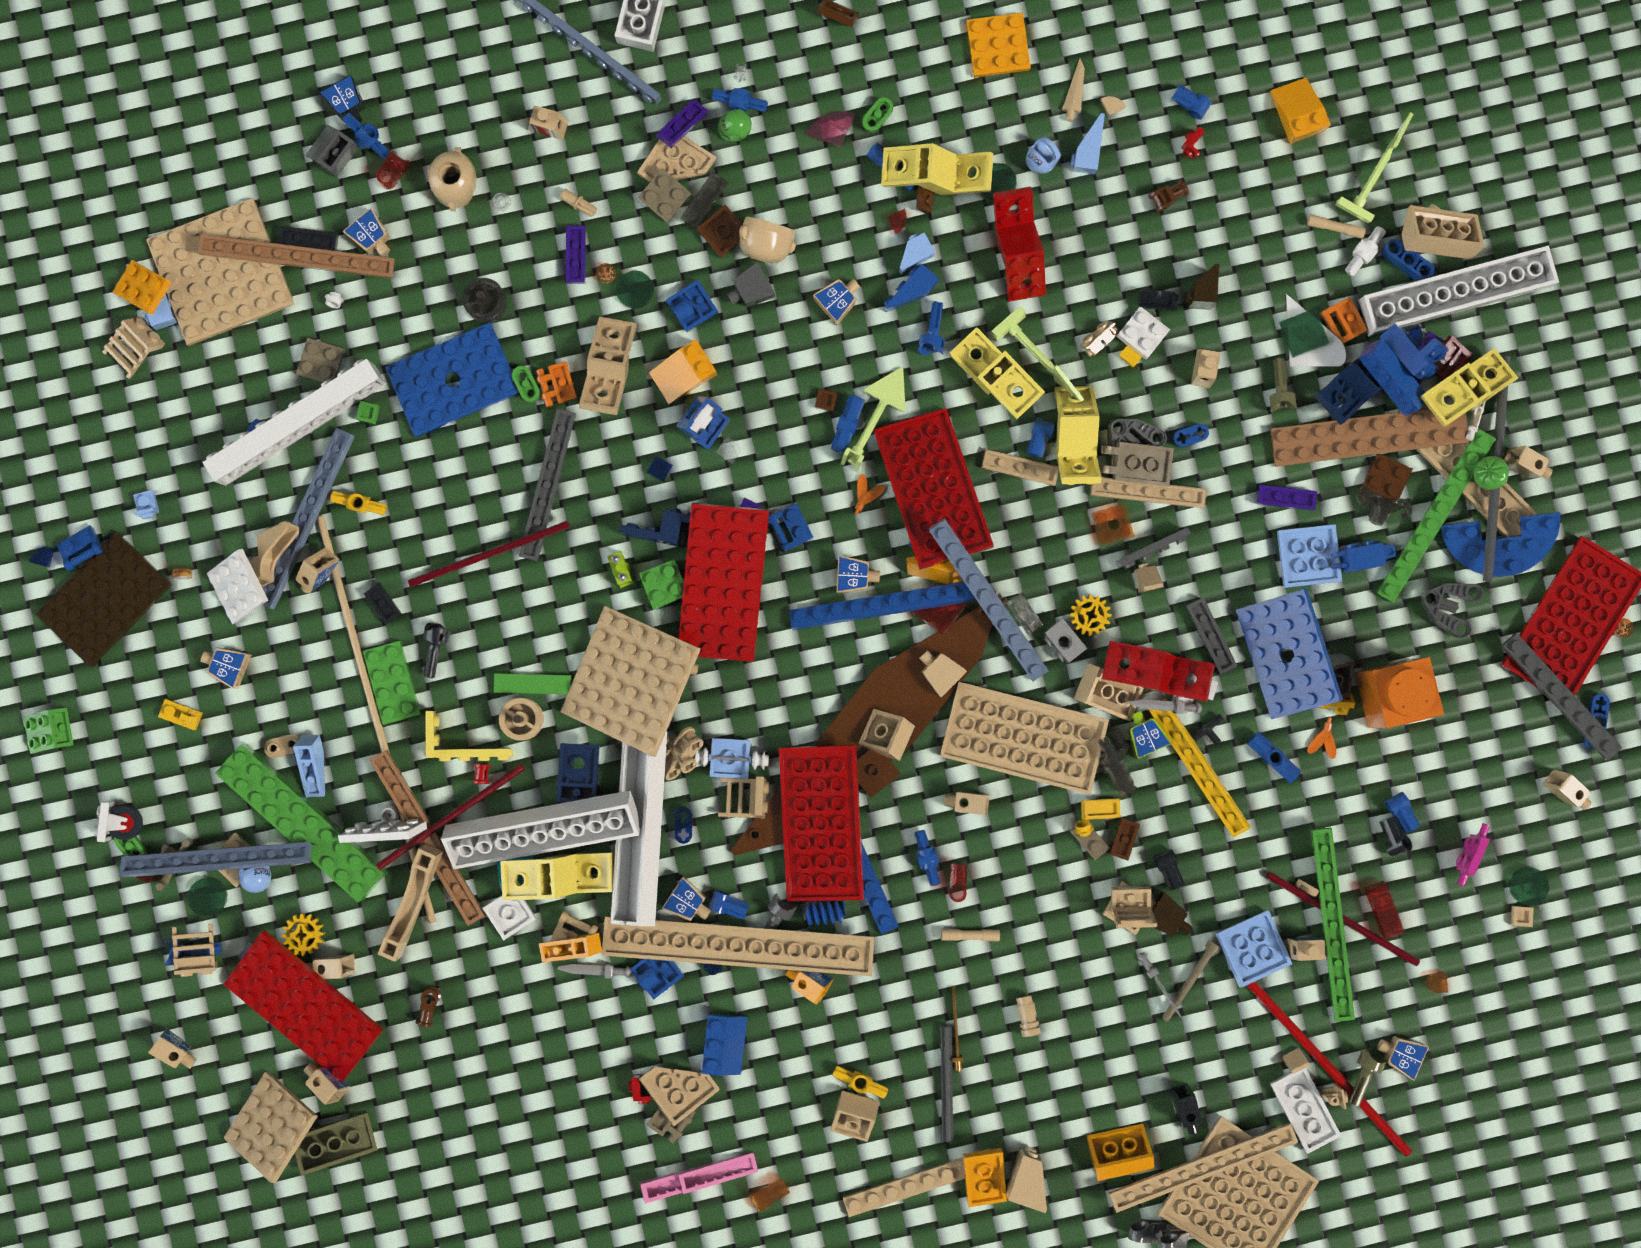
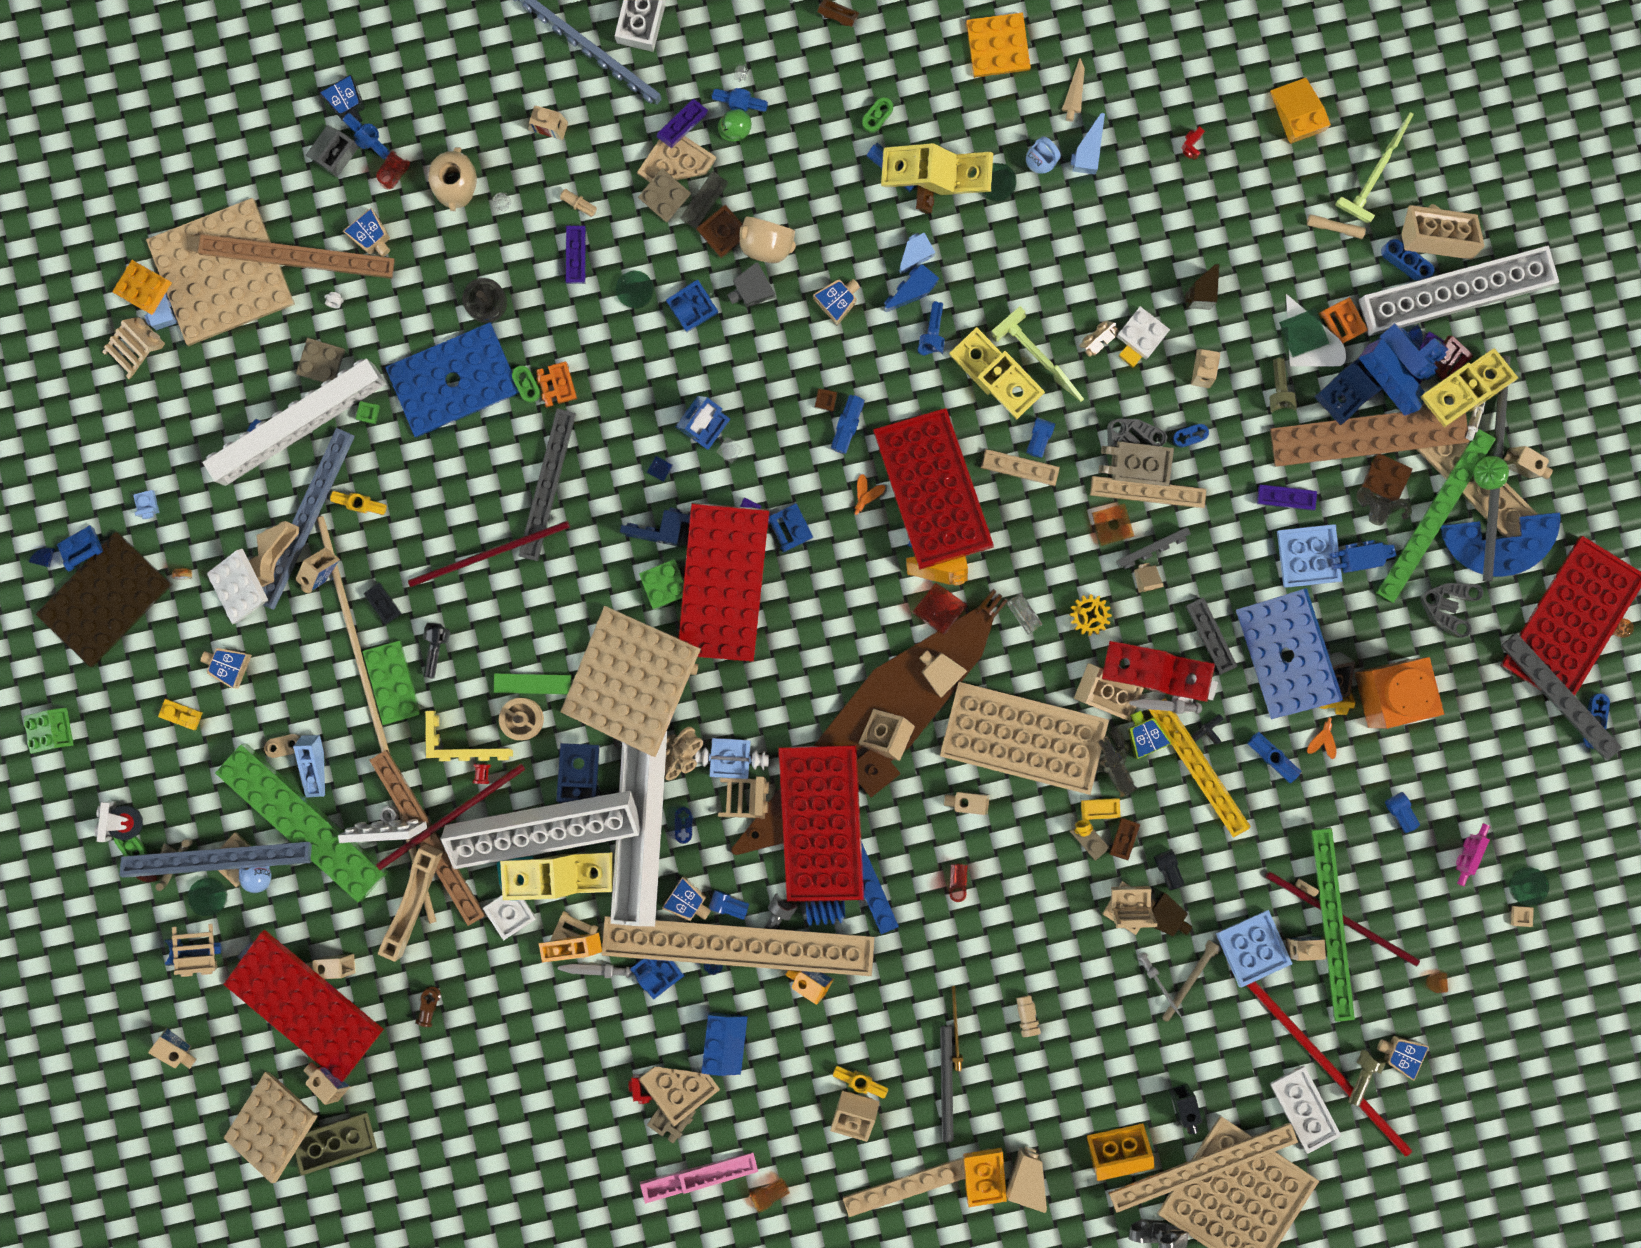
(303, 942): yellow gear -> none
(308, 238): black plate -> none
(606, 273): clear orange tile -> none
(607, 365): tan bracket -> none
(620, 569): lime piece -> none
(683, 372): light orange slope -> none
(832, 128): clear pink brick -> none
(854, 575): blue torso -> none
(880, 605): blue plate -> none
(889, 392): yellowish green piece -> none
(897, 220): clear red tile -> none
(927, 857): blue axle -> none
(983, 935): tan piece -> none
(988, 599): sand blue plate -> none
(1019, 244): red bracket -> none
(1074, 646): light grey brick -> none
(1077, 436): light yellow bracket -> none
(1112, 105): tan tile -> none
(1149, 299): black hinge -> none
(1167, 196): reddish brown connector -> none
(1194, 103): blue piece -> none
(1295, 1060): tan tile -> none
(1335, 1096): tan hinge -> none
(1365, 251): white axle -> none
(1384, 910): clear red beam -> none
(1397, 842): black piece -> none
(1568, 789): tan torso -> none

